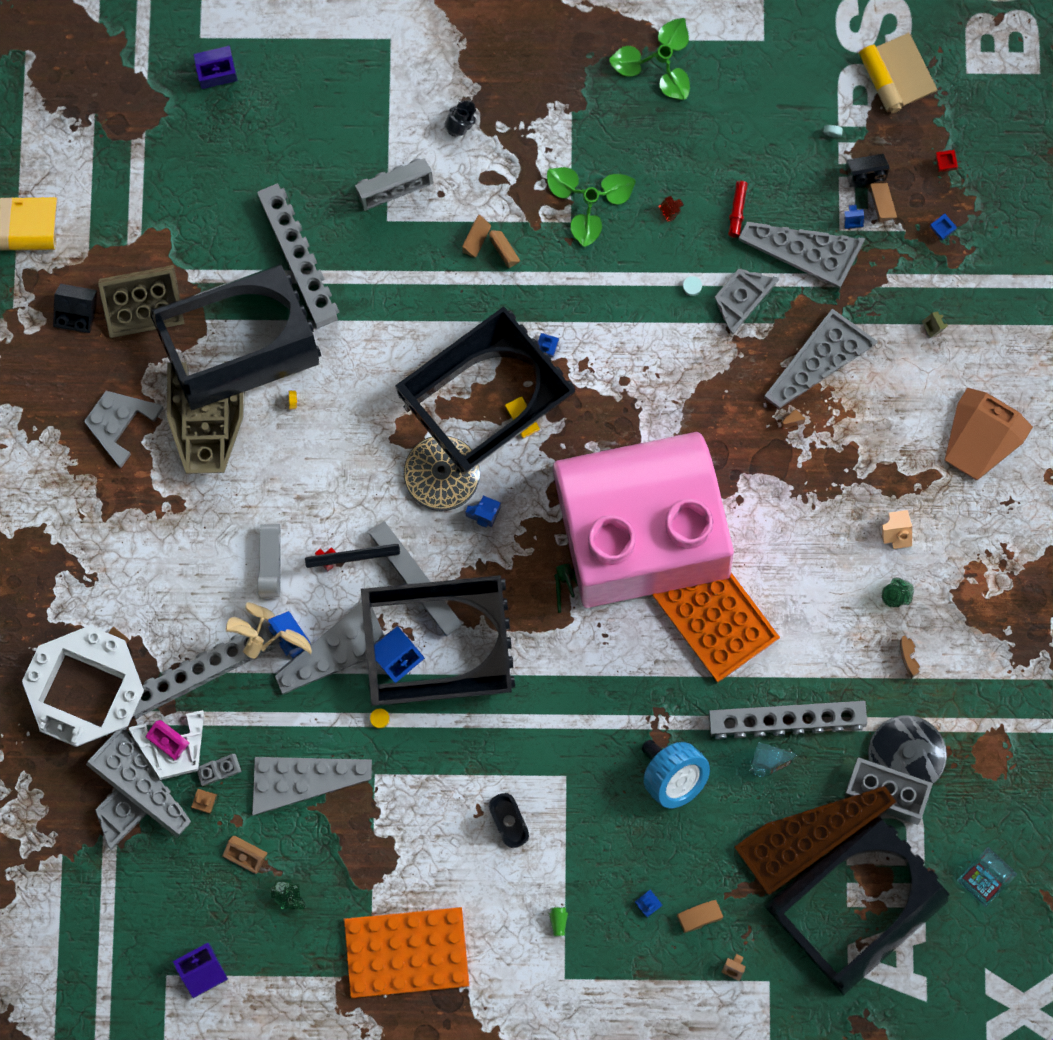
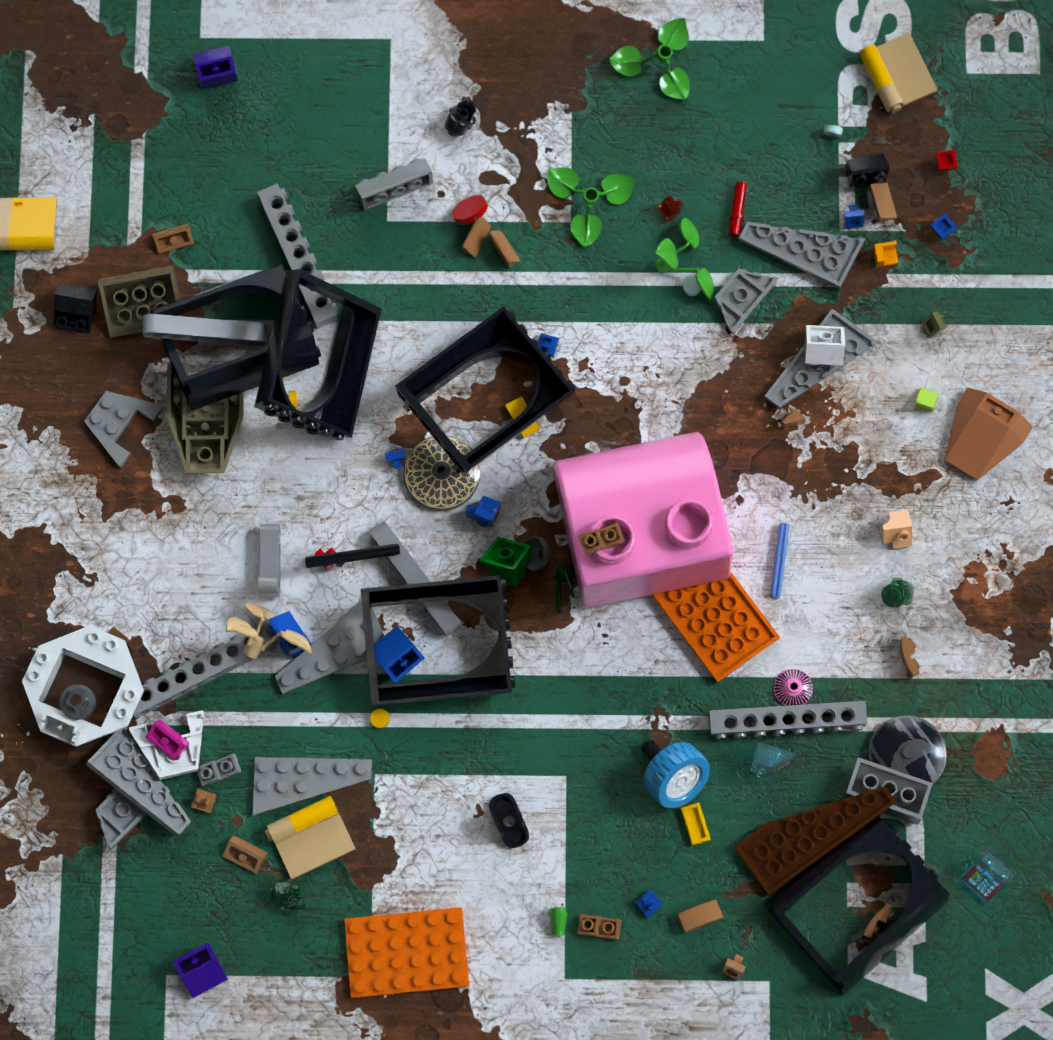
(86, 706): none -> dark grey piece
(173, 238): none -> medium nougat slope
(204, 330): none -> light grey beam
(310, 837): none -> tan door
(338, 402): none -> black panel
(395, 456): none -> blue tile
(469, 209): none -> red tile
(507, 559): none -> green slope
(538, 545): none -> dark grey piece
(599, 927): none -> medium nougat slope
(601, 539): none -> medium nougat slope
(669, 261): none -> bright green plant
(695, 824): none -> yellow tile
(779, 561): none -> medium blue axle
(793, 697): none -> dish
(824, 345): none -> white slope
(882, 916): none -> medium nougat slope
(885, 254): none -> light orange panel
(926, 399): none -> lime slope

